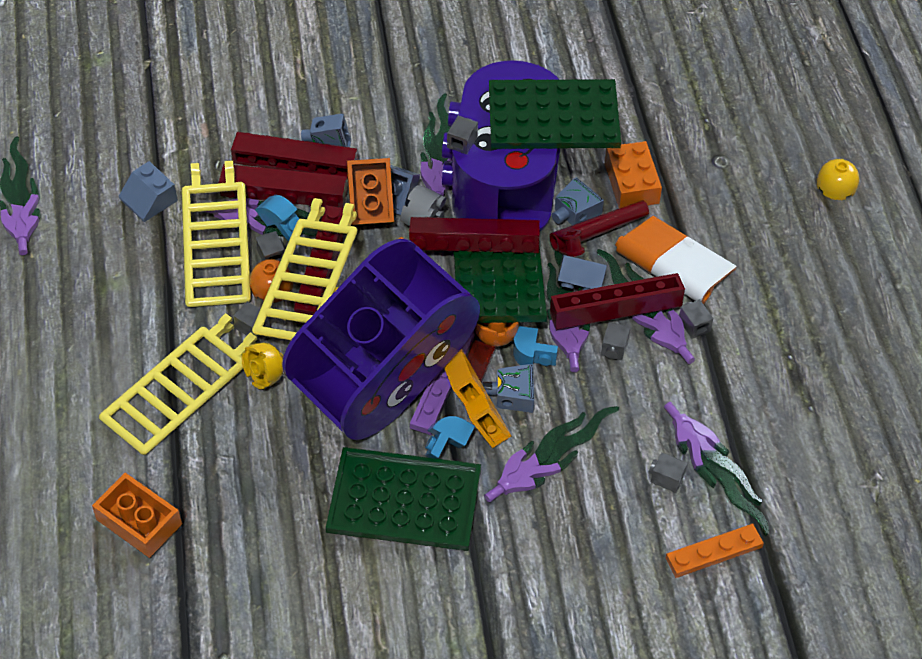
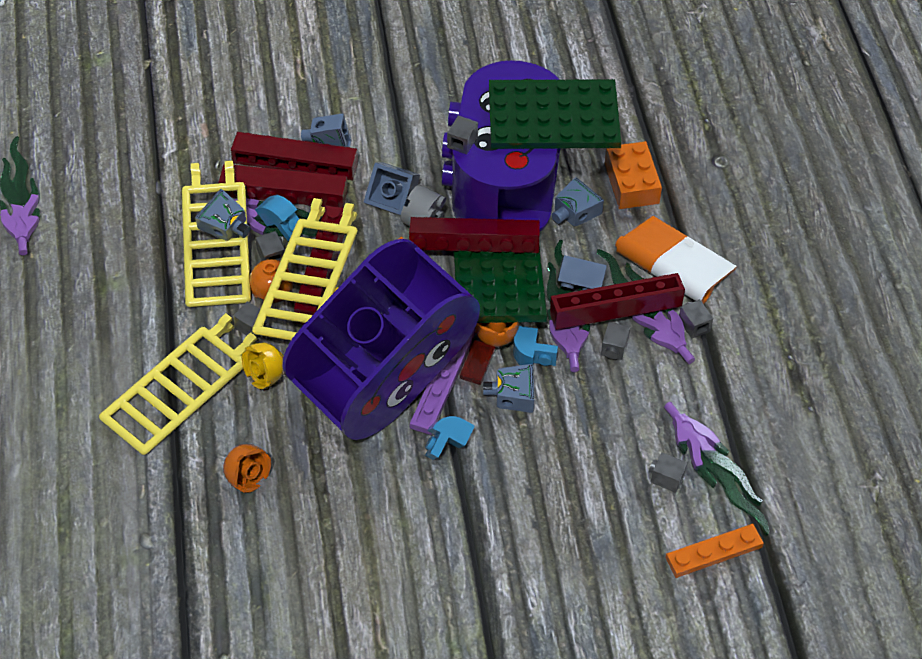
(137, 515): orange brick -> none
(148, 192): sand blue slope -> none
(223, 217): none -> sand blue torso
(246, 467): none -> orange cylinder
(370, 190): orange brick -> none
(404, 498): dark green plate -> none
(433, 145): clear green piece -> none
(476, 400): light orange slope -> none
(545, 461): piece -> none
(569, 239): dark red axle -> none
(838, 179): yellow cylinder -> none

